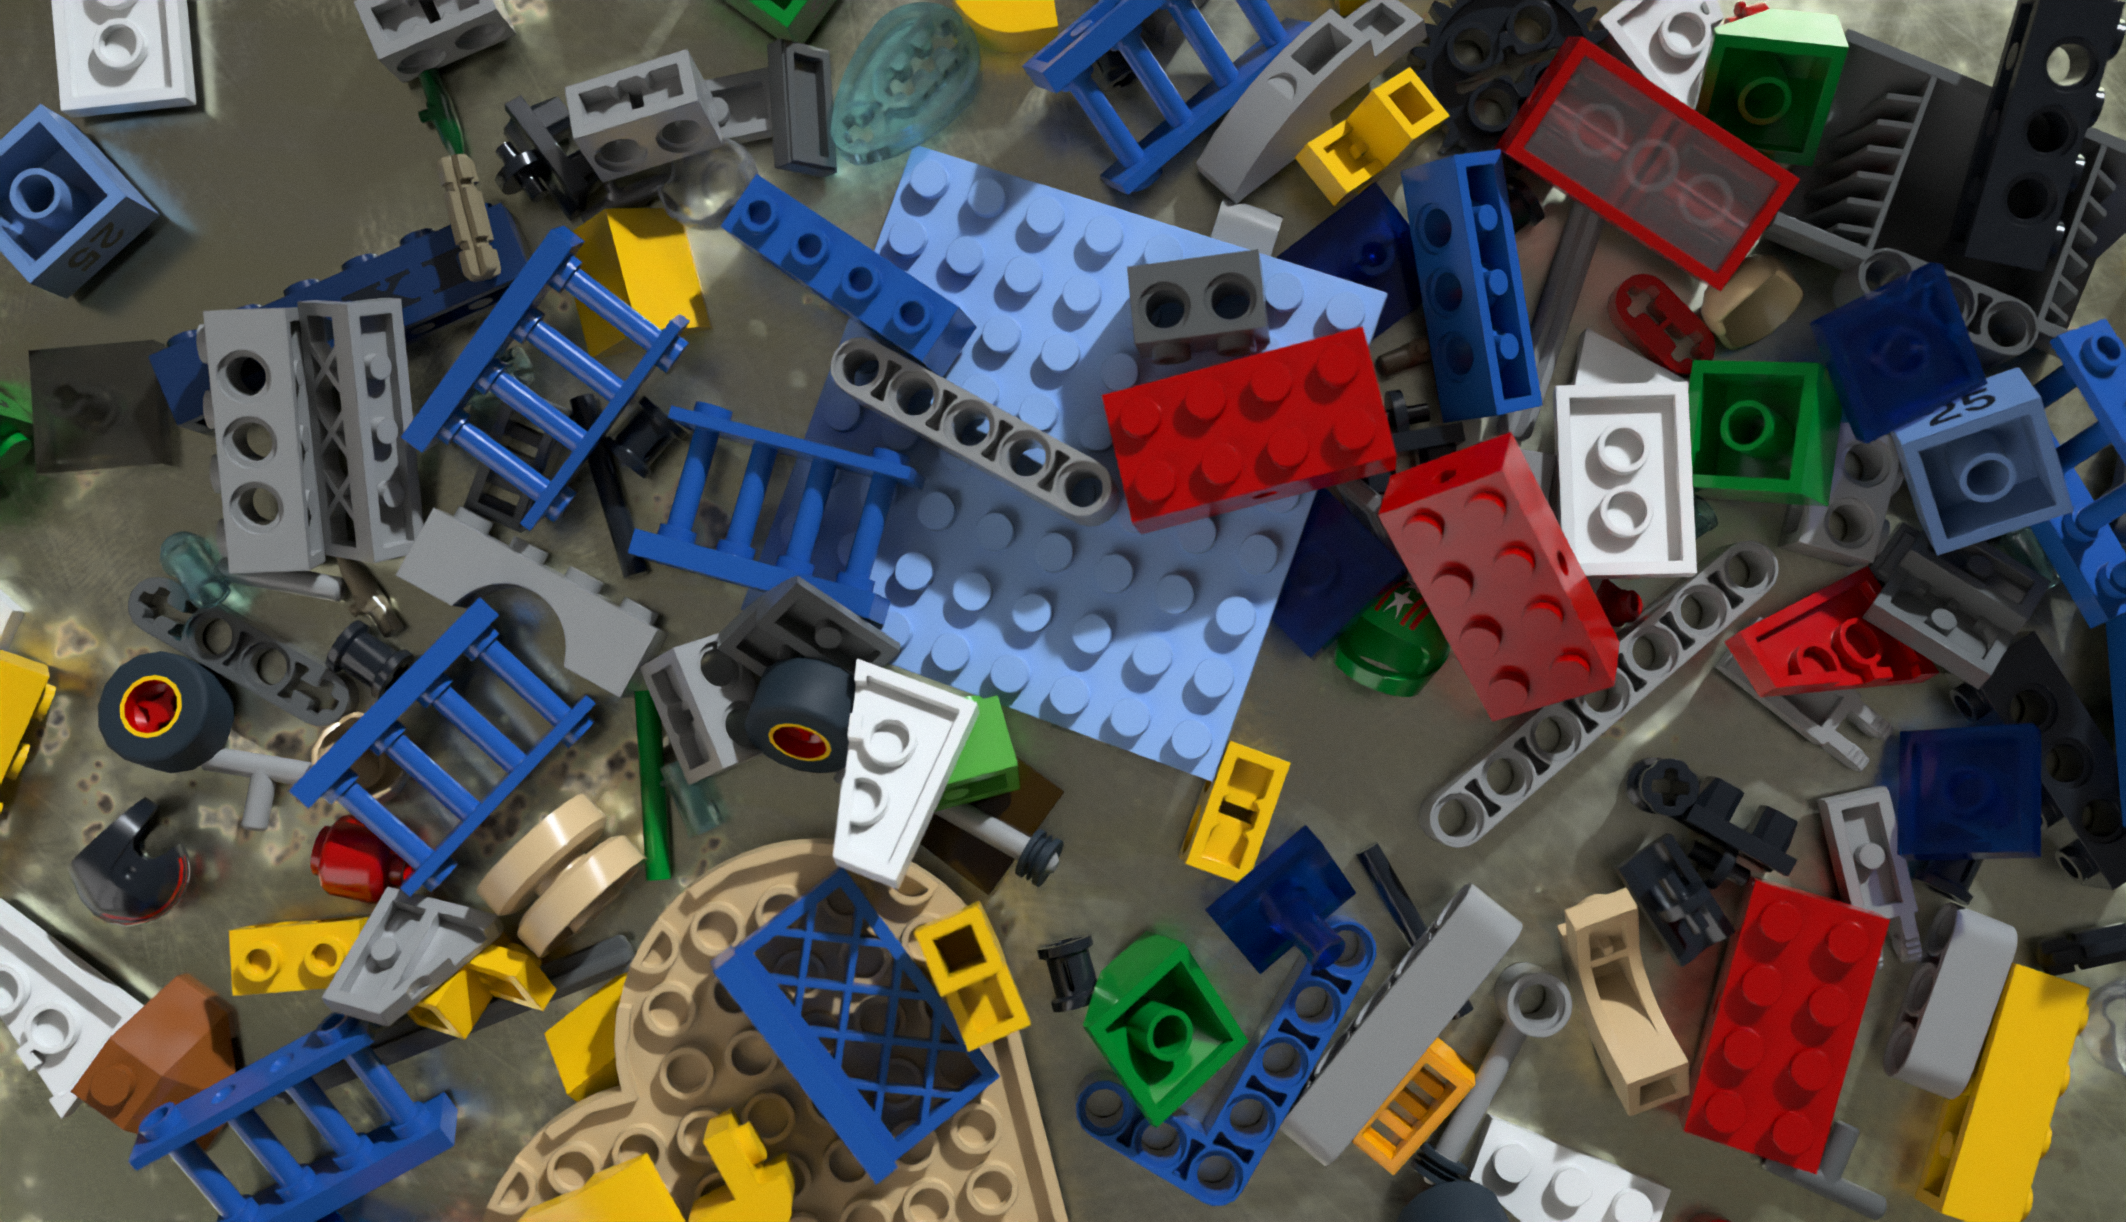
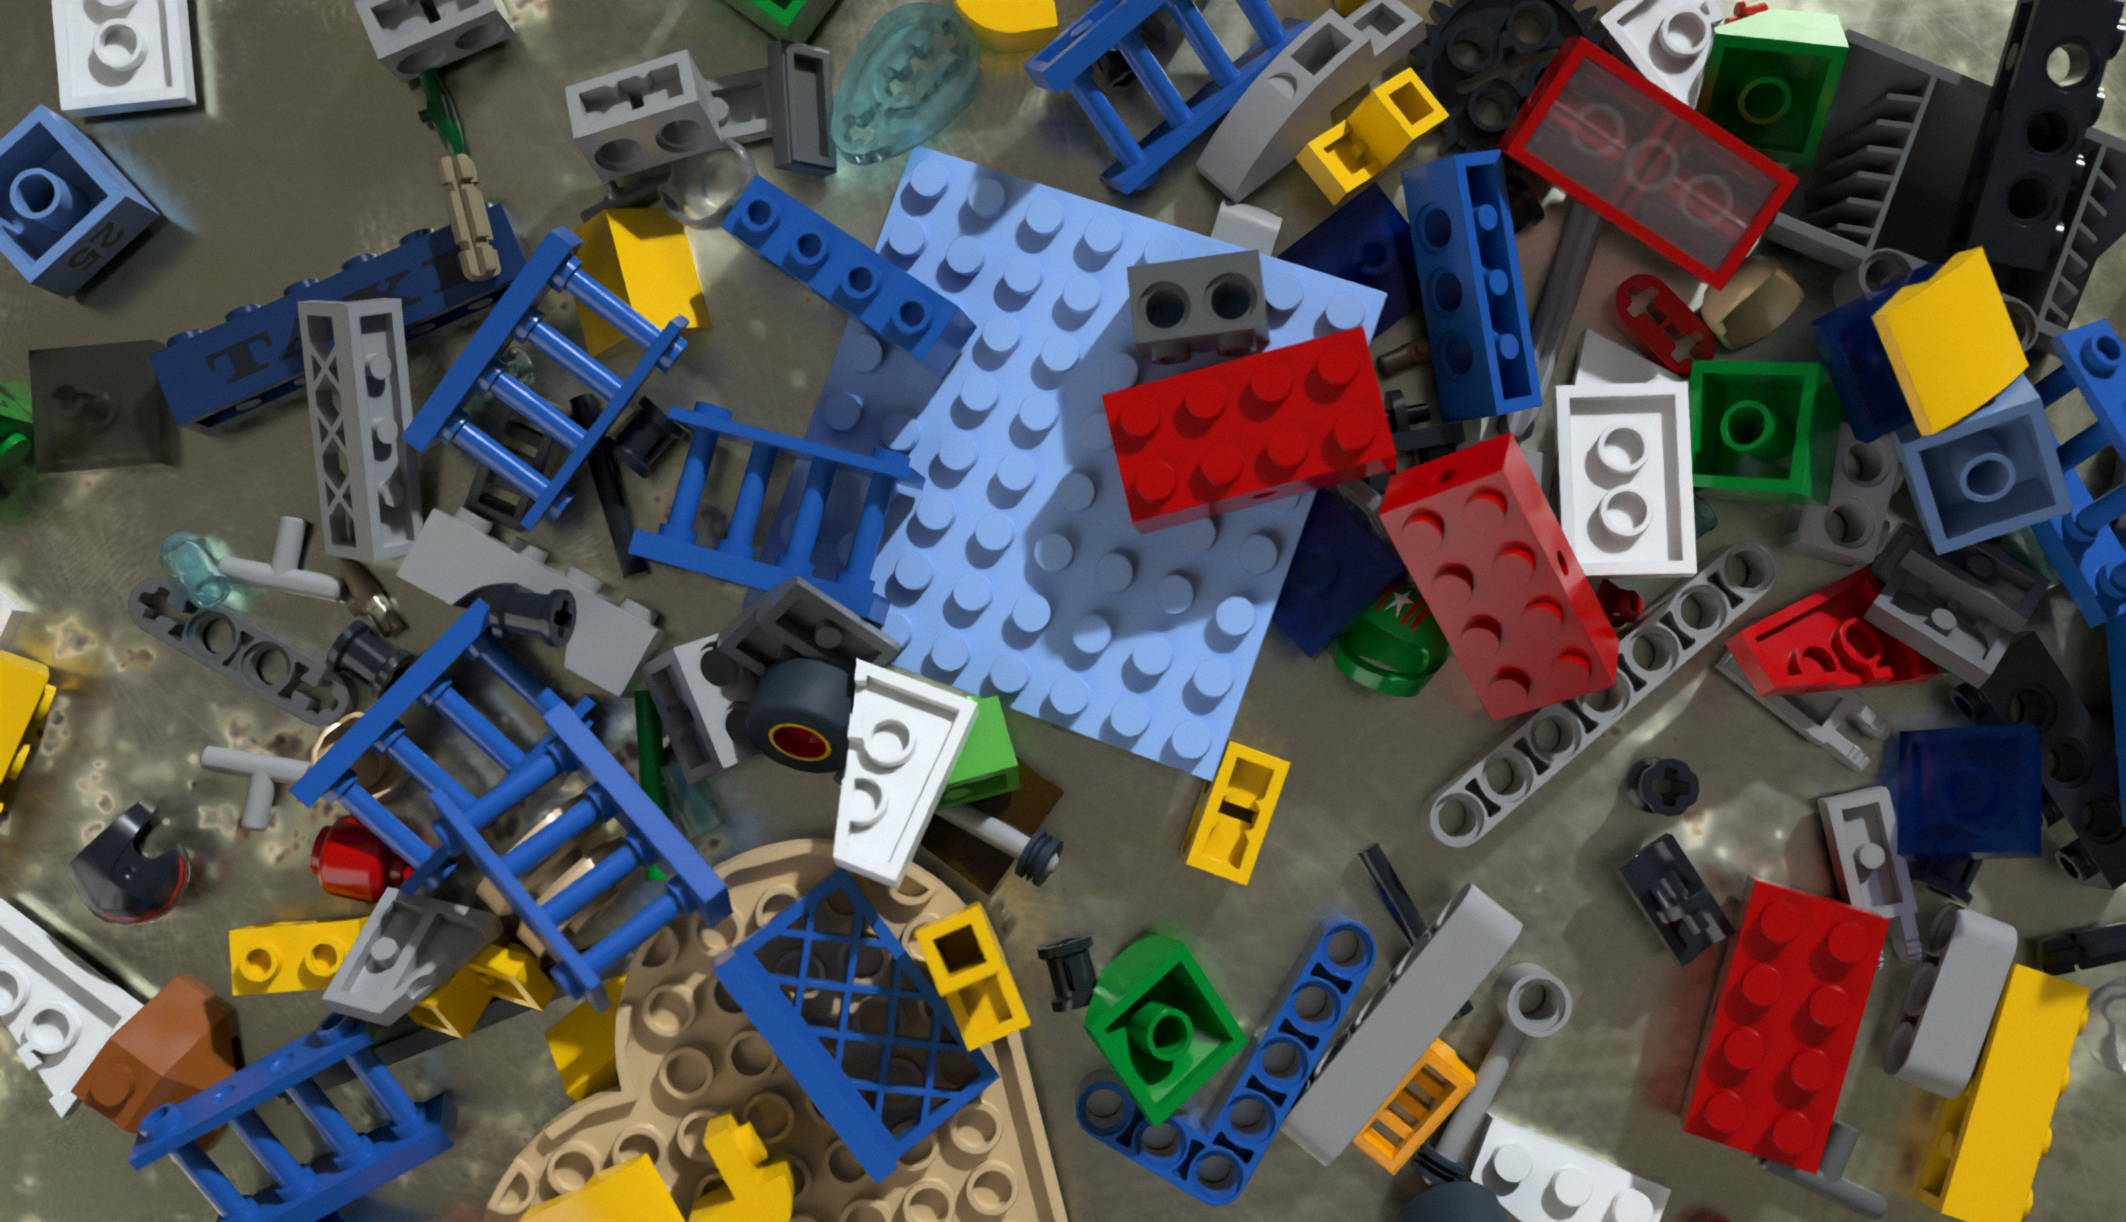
(165, 712): black wheel -> none
(289, 471): light grey brick -> none
(533, 614): none -> black bush
(536, 160): black hips -> none
(609, 795): none -> blue fence
(950, 413): light grey beam -> none
(1286, 905): clear blue tile -> none
(1618, 1004): tan arch -> none
(1761, 844): black hips -> none
(1950, 341): none -> yellow slope

